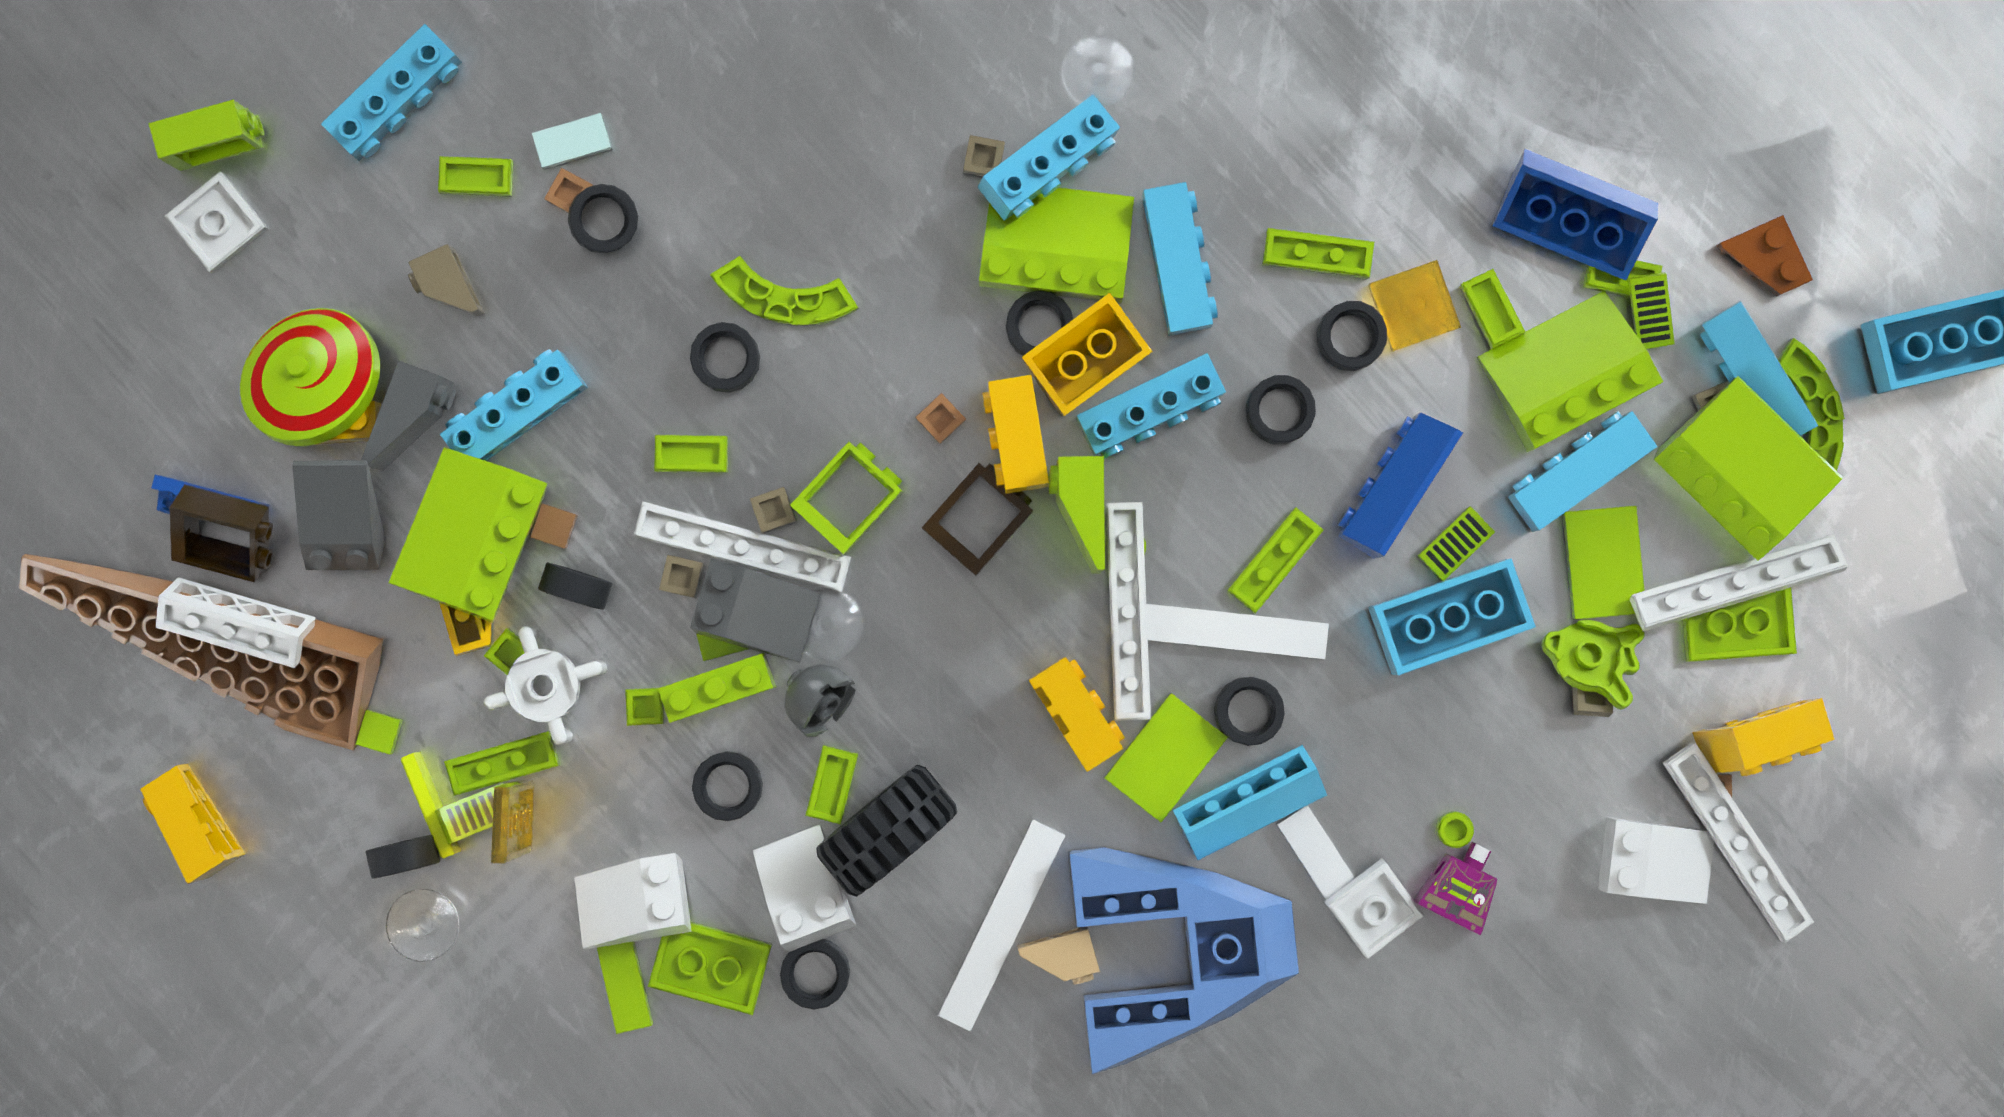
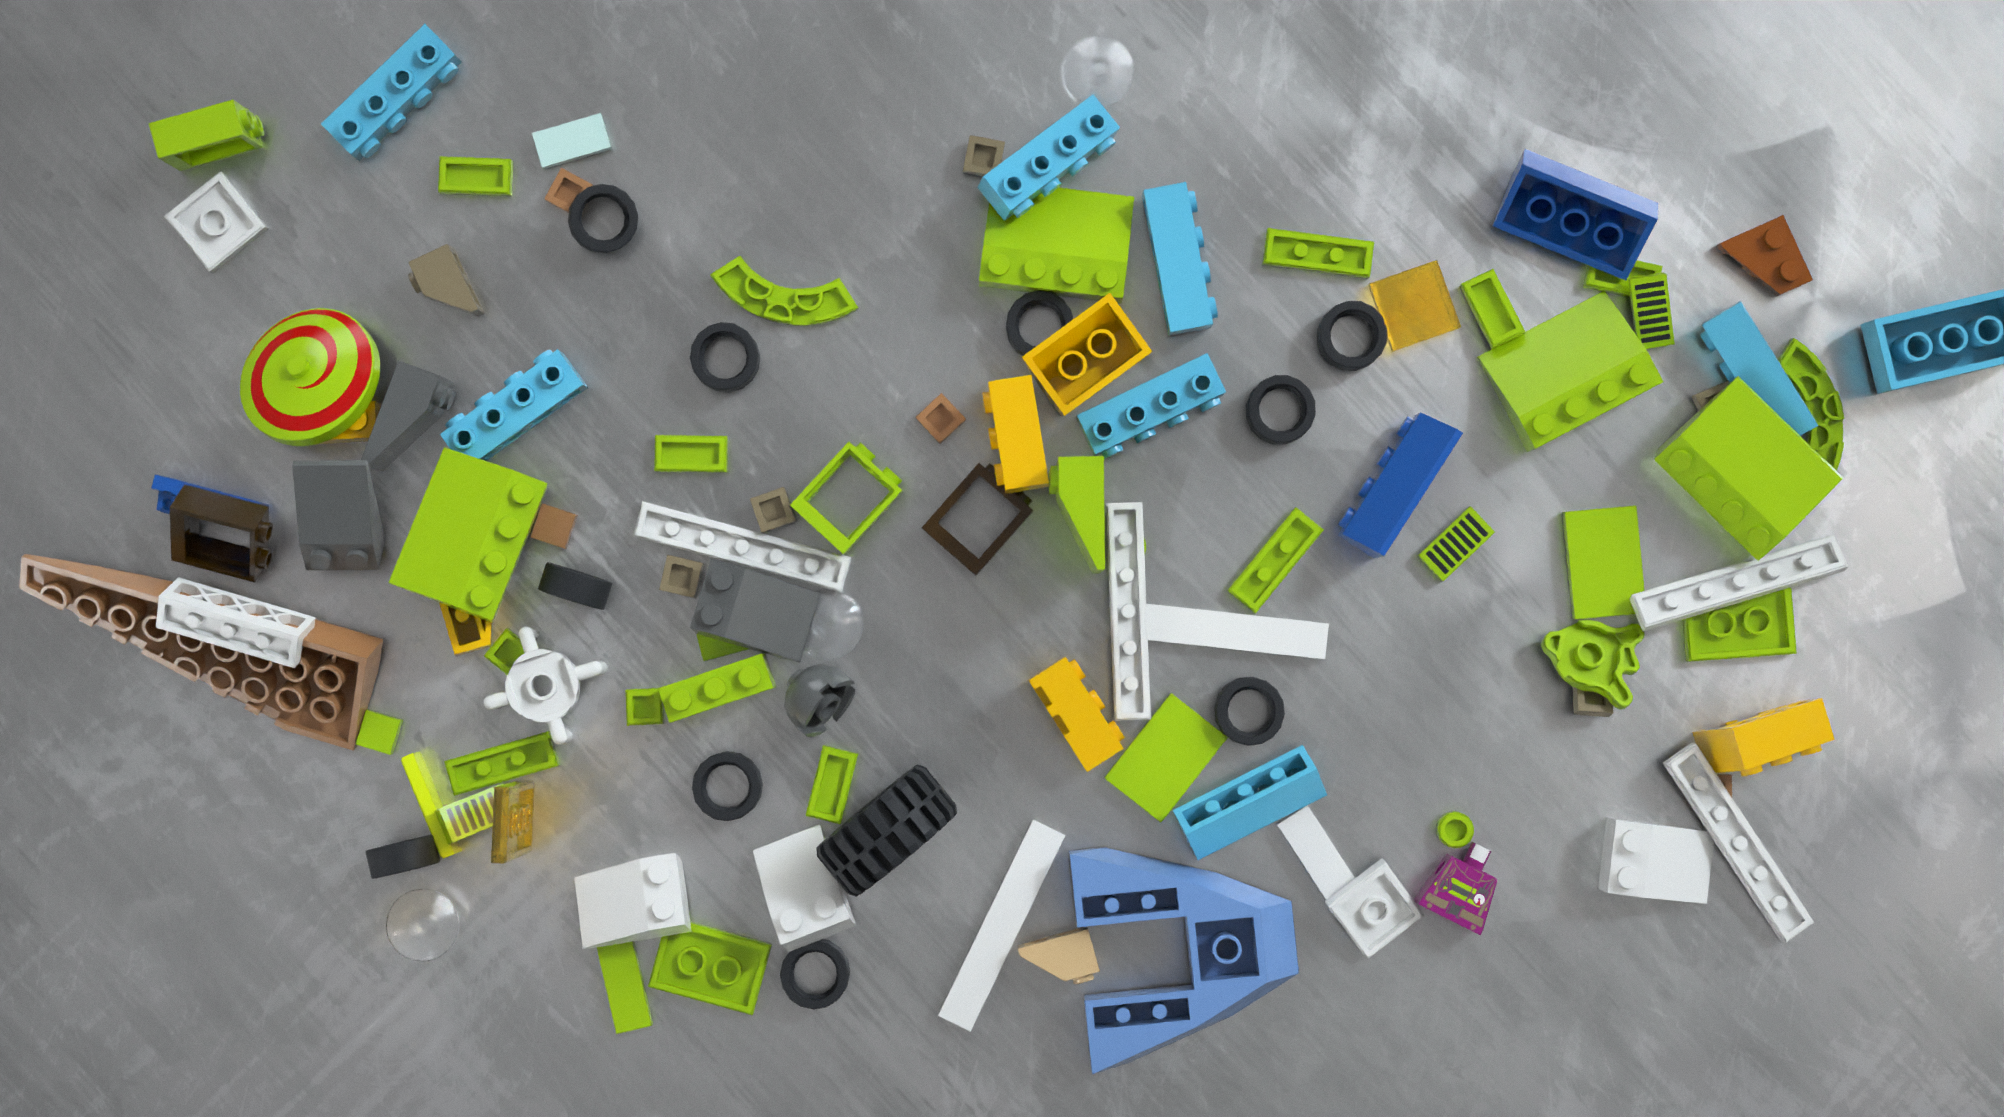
(190, 824): yellow wedge -> none
(1451, 617): medium azure brick -> none
(1581, 471): medium azure brick -> none

